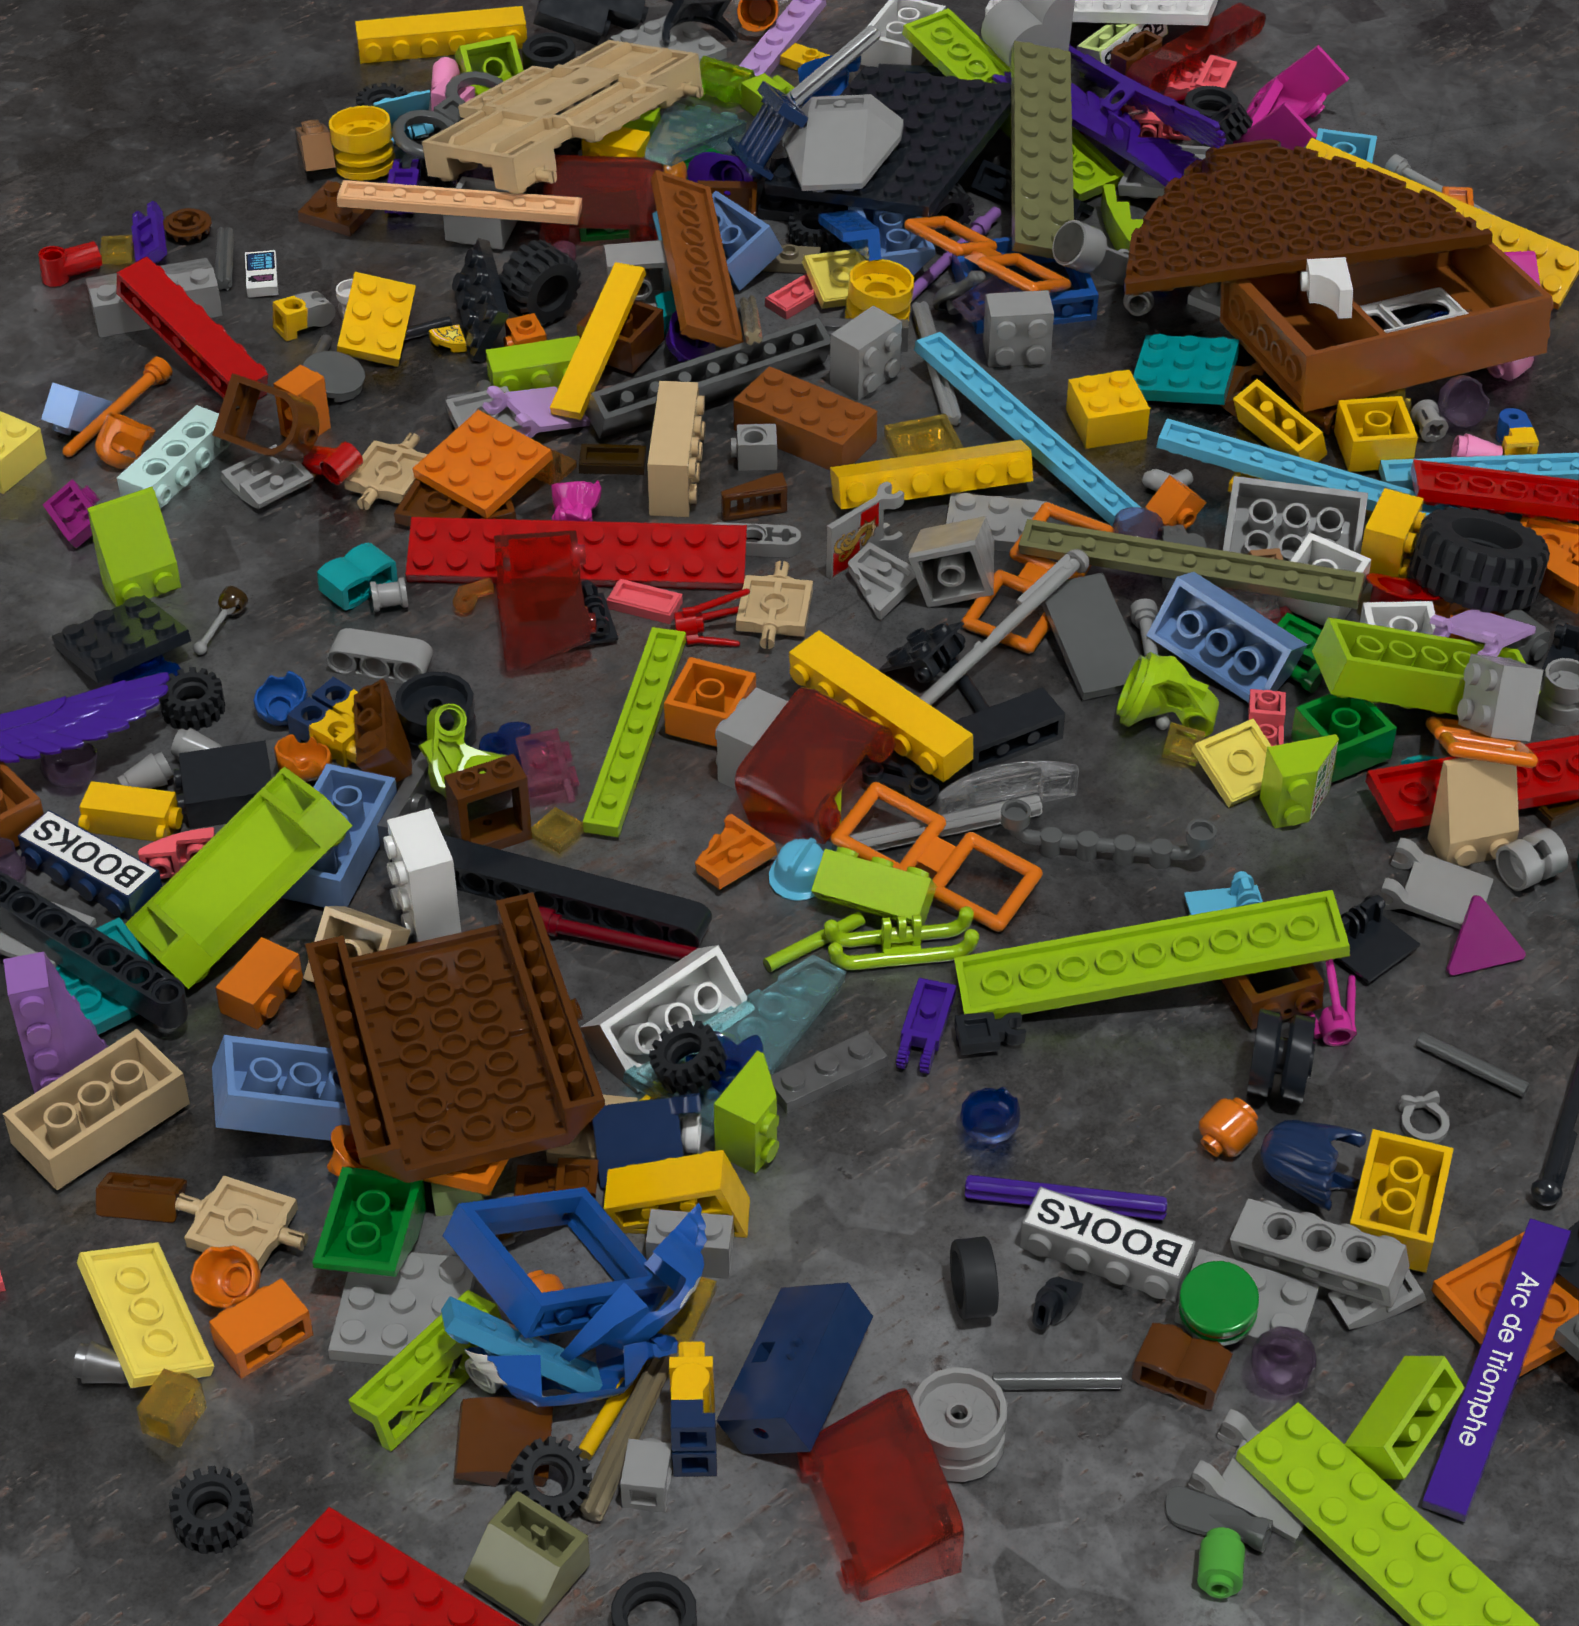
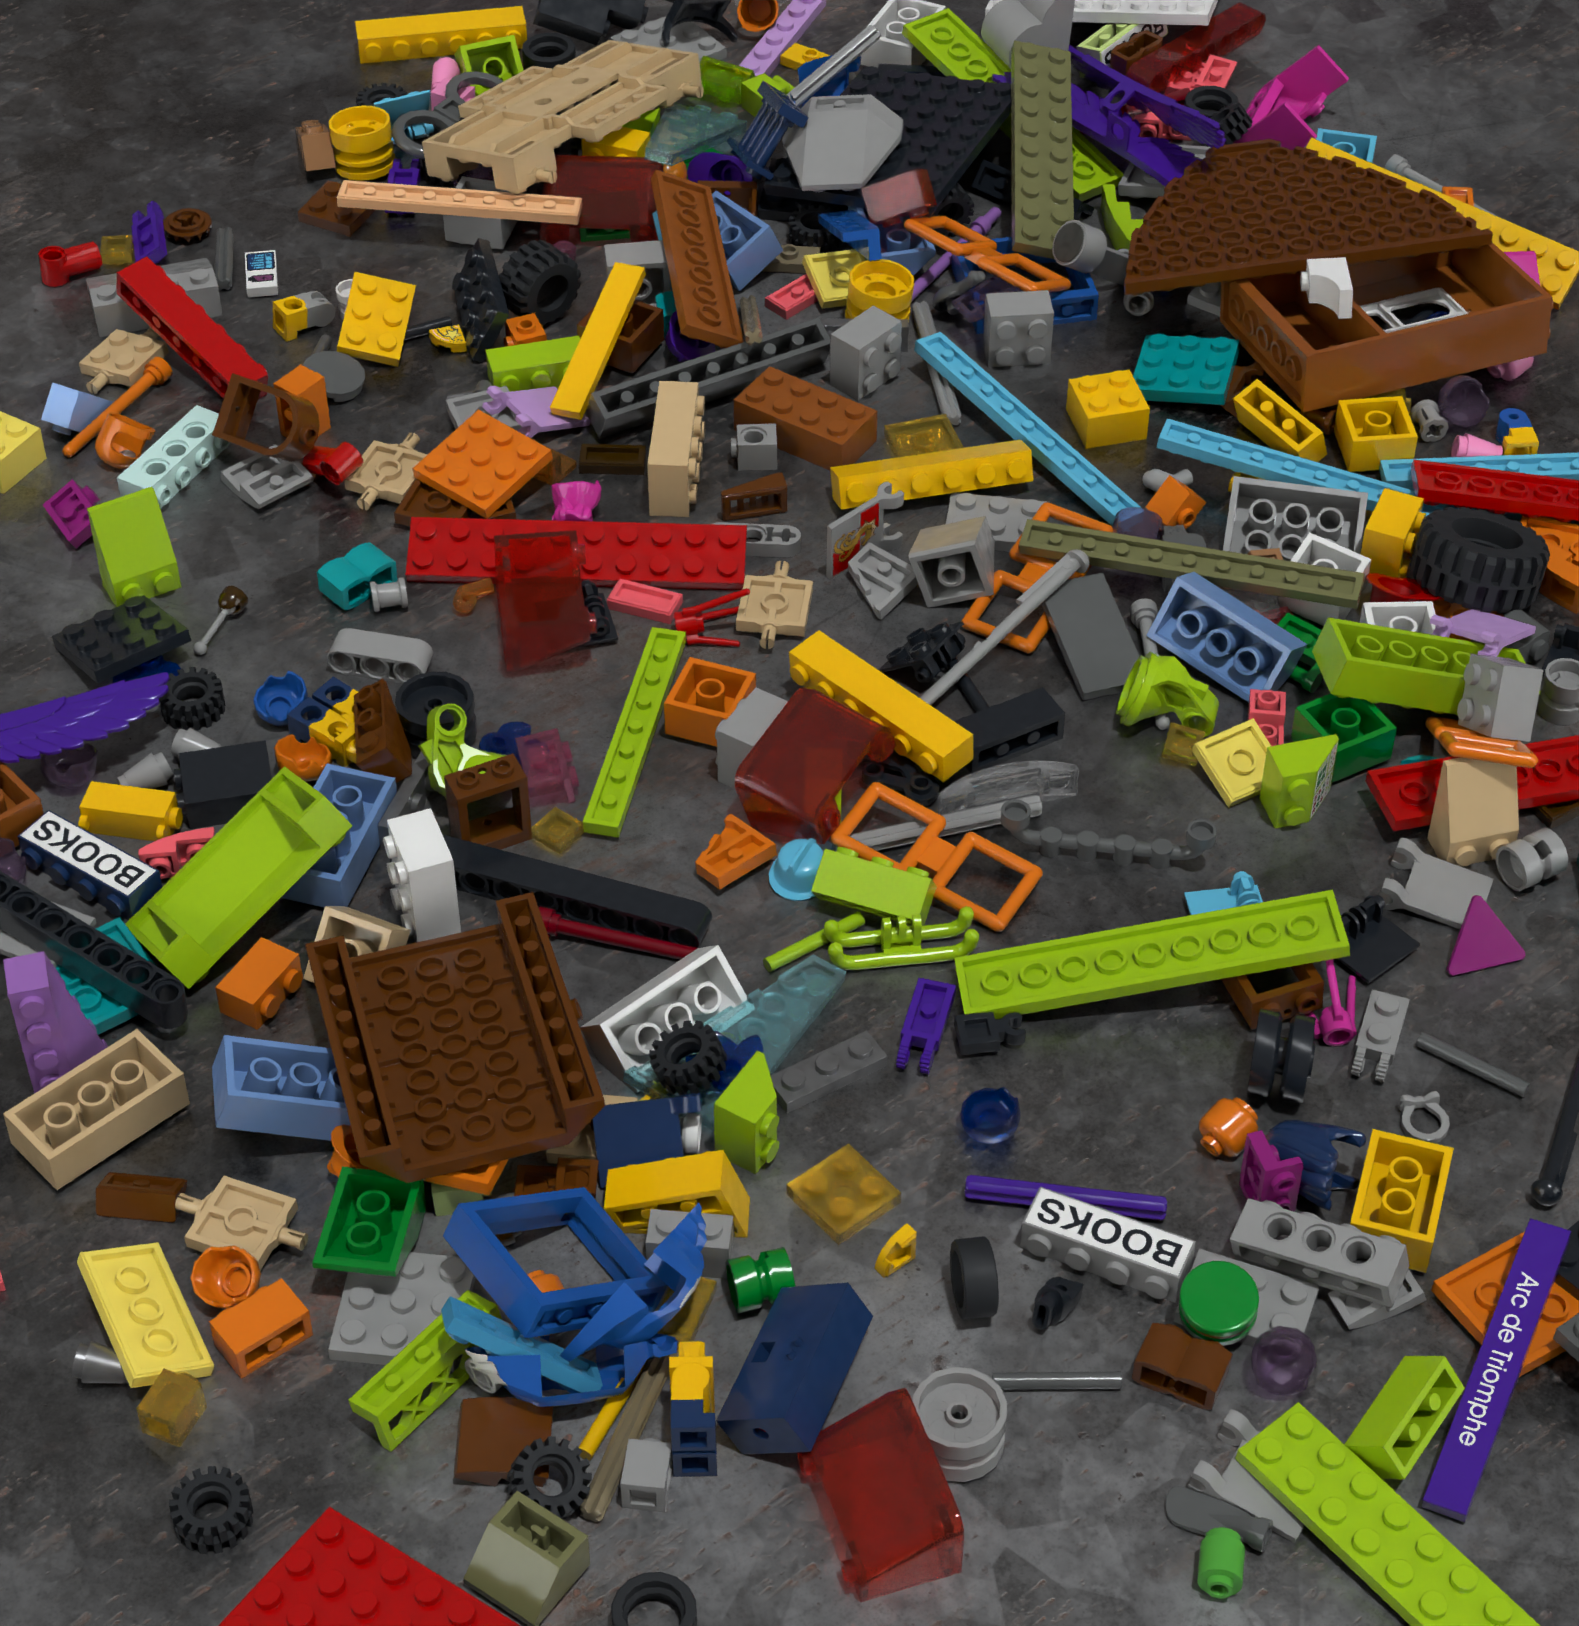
(121, 358): none -> tan plate
(758, 1280): none -> green wheel
(843, 1193): none -> clear yellow plate
(897, 1251): none -> yellow tile
(899, 197): none -> clear red brick
(1266, 1176): none -> magenta bracket
(1380, 1032): none -> light grey hinge

